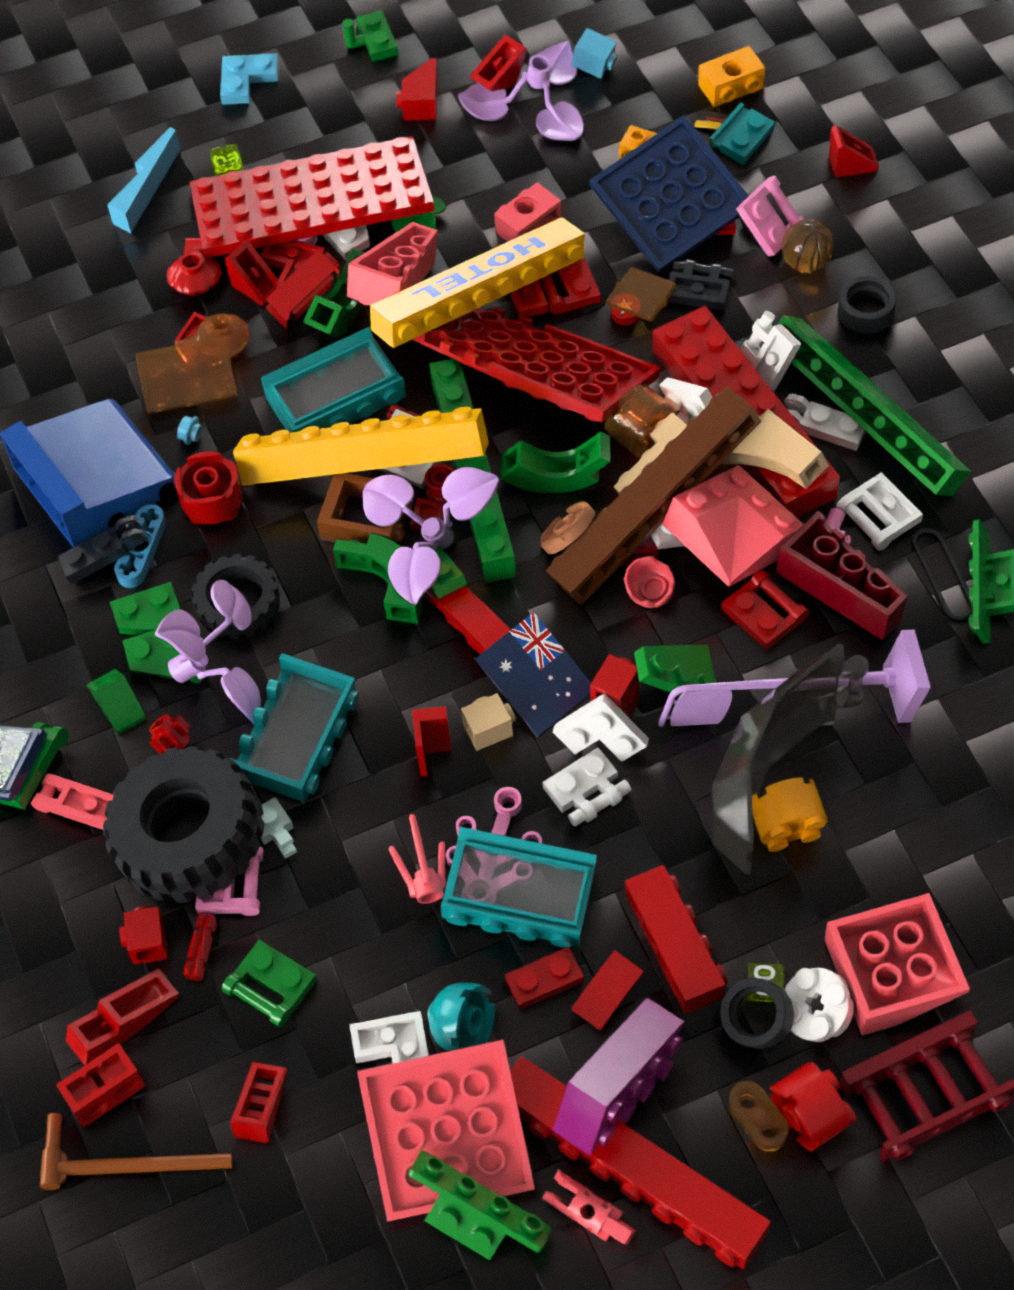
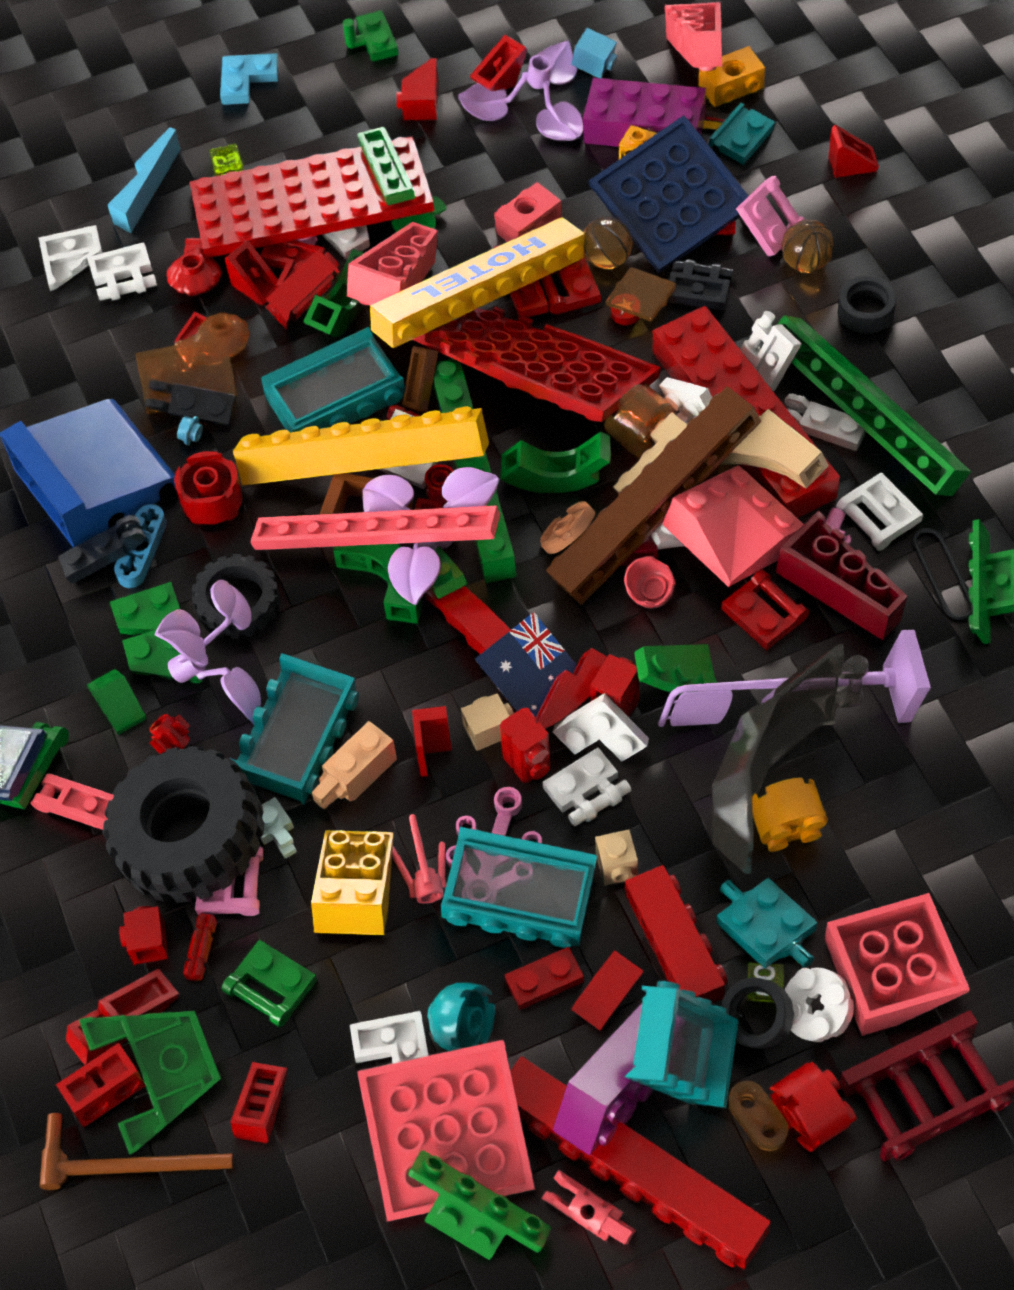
(67, 253): none -> white wing
(120, 265): none -> white plate
(170, 1060): none -> green wing
(192, 401): none -> black hinge
(353, 883): none -> yellow slope
(355, 766): none -> light nougat hinge
(376, 528): none -> coral plate
(386, 166): none -> tile
(420, 378): none -> reddish brown tile
(525, 745): none -> red brick
(570, 689): none -> red slope
(607, 243): none -> clear orange piece
(616, 857): none -> tan brick
(650, 106): none -> magenta brick
(684, 1046): none -> teal window
(696, 33): none -> coral wedge
(766, 923): none -> teal plate

